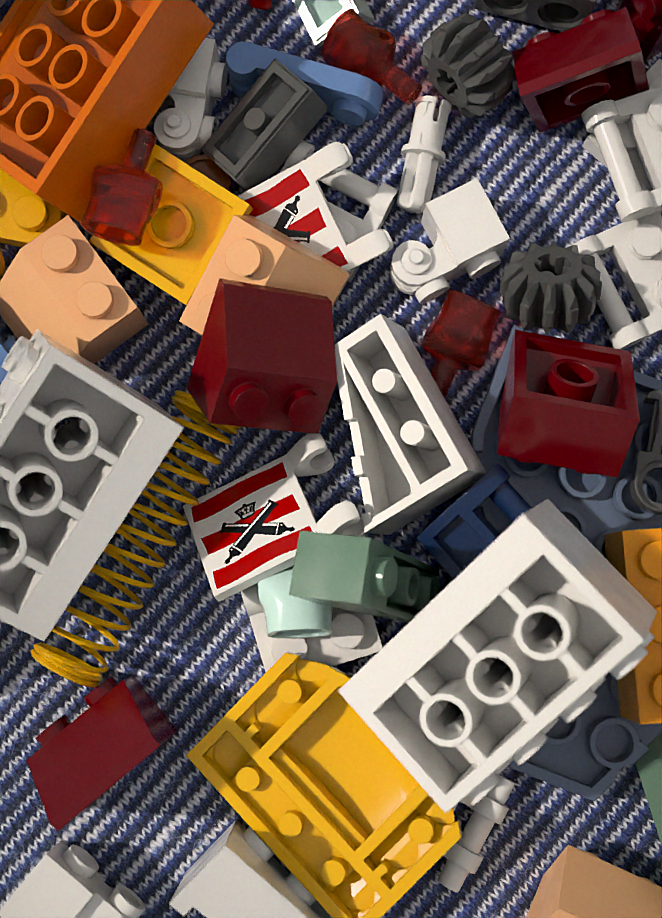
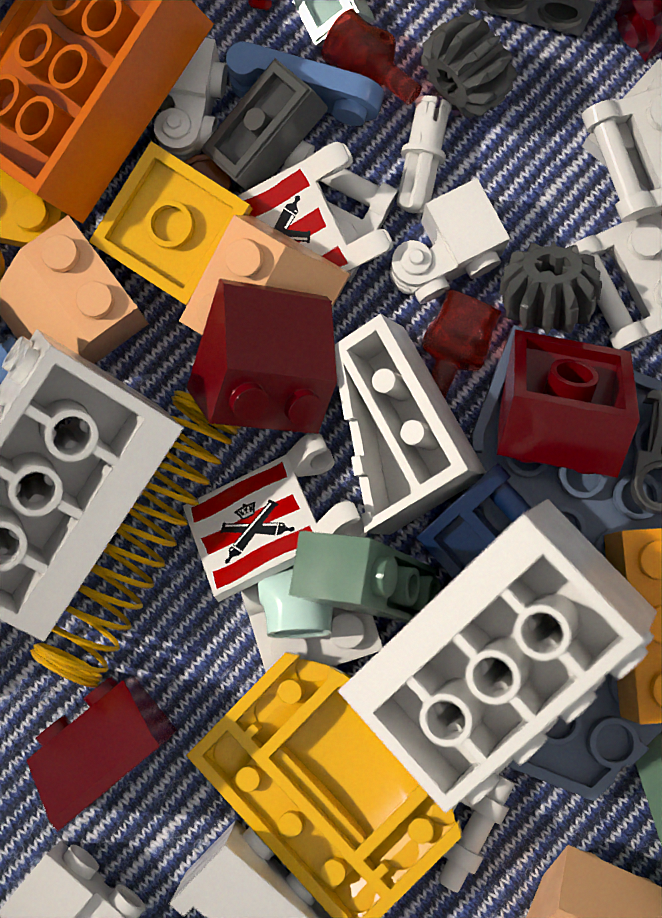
(124, 195): clear red piece -> none
(579, 68): dark red slope -> none

